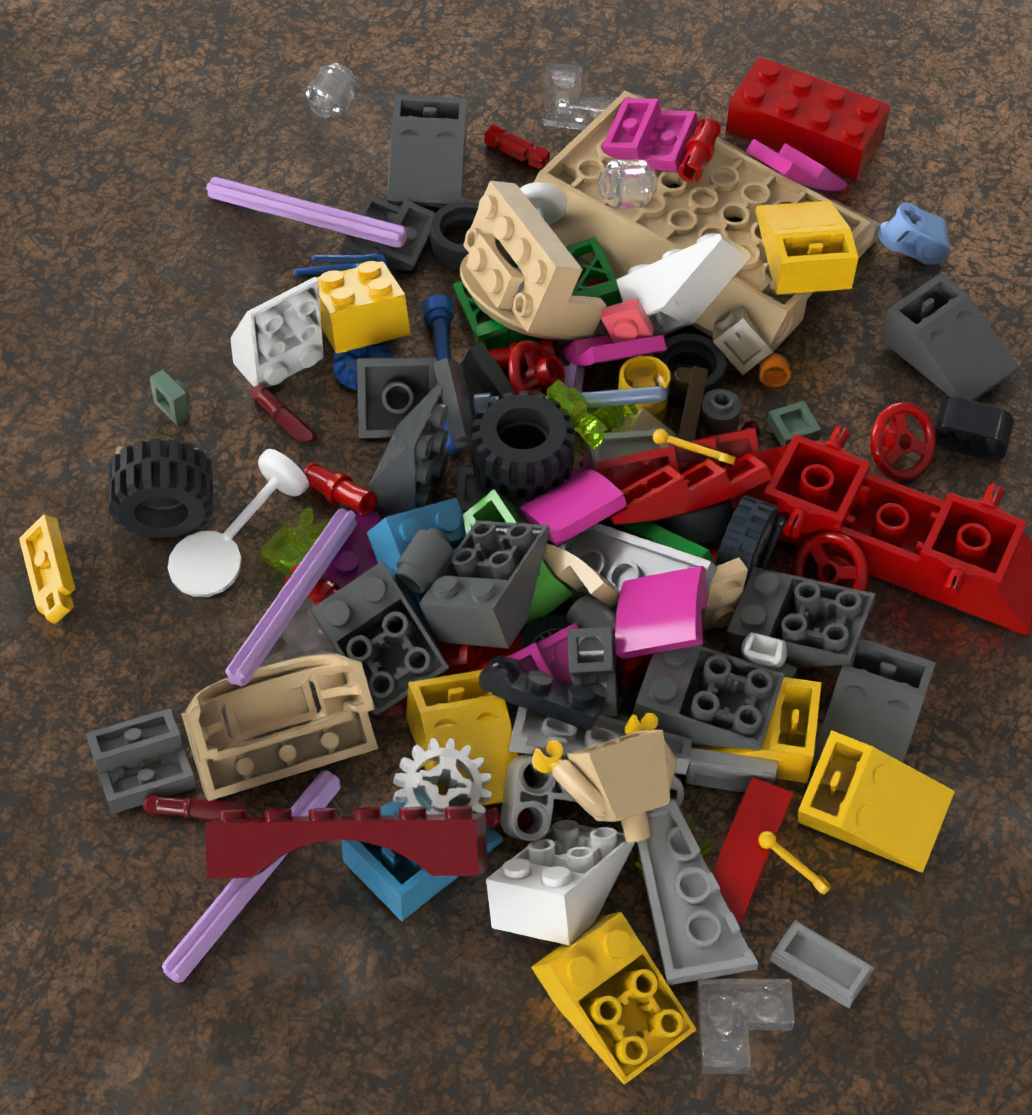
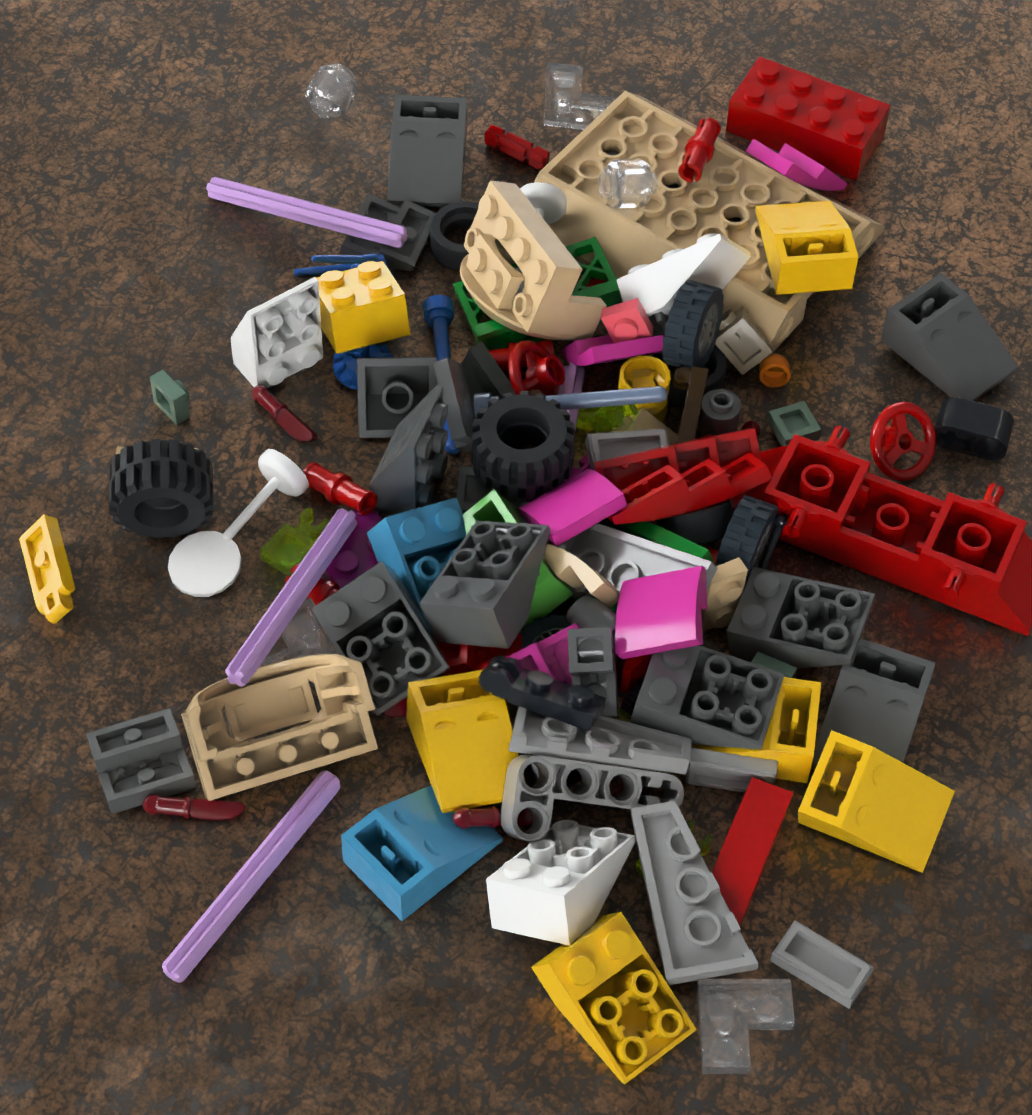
(424, 560): dark grey brick -> none
(424, 783): white gear -> none
(437, 842): dark red arch -> none
(572, 400): clear neon green plate -> none
(617, 776): tan torso -> none
(650, 134): dark pink slope -> none
(661, 437): yellow hinge -> none
(693, 325): none -> black wheel
(764, 650): white piece -> none
(768, 841): yellow hinge -> none
(846, 569): red piece -> none
(916, 234): light blue piece -> none

